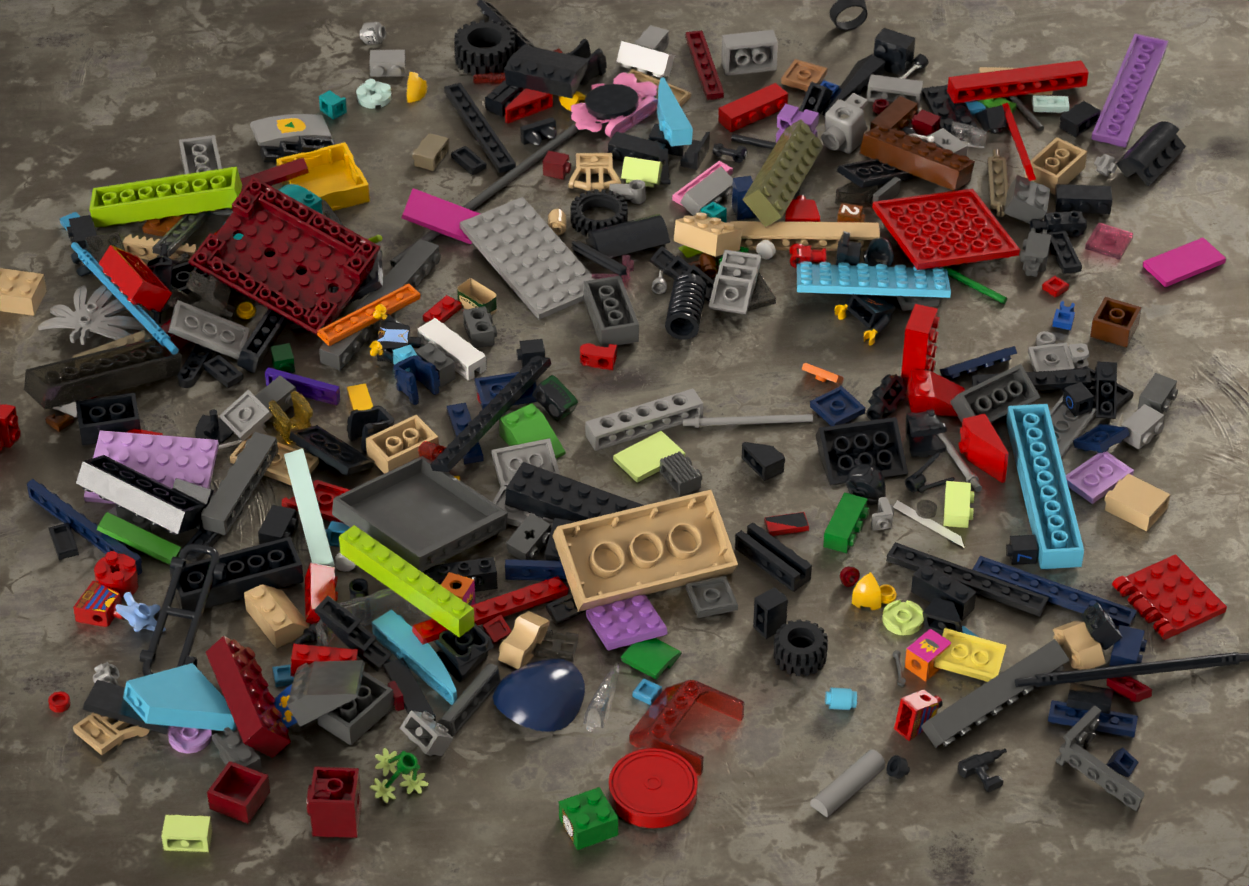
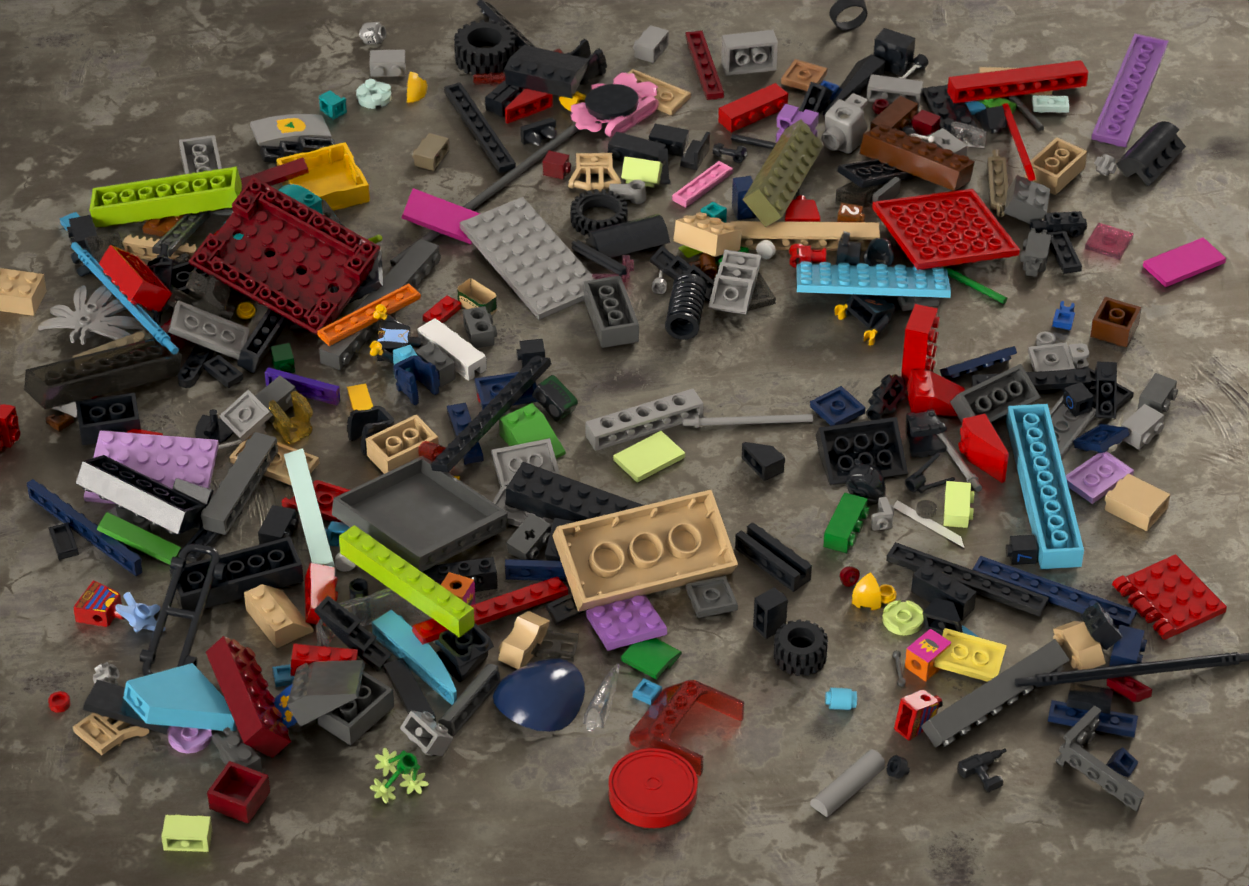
(117, 573): red brick -> none
(309, 635): black bar -> none
(331, 450): black plate -> none
(334, 802): dark red brick -> none
(398, 696): dark red tile -> none
(468, 160): black tile -> none
(497, 629): red plate -> none
(557, 221): tan brick -> none
(588, 818): green brick -> none
(598, 356): red leg -> none
(645, 59): white brick -> none
(672, 118): medium azure slope -> none
(680, 473): dark grey brick -> none
(707, 191): light grey brick -> none
(786, 524): tile -> none
(821, 374): orange plate -> none
(1055, 286): red tile -> none
(1079, 118): black brick -> none
(1083, 198): black brick -> none

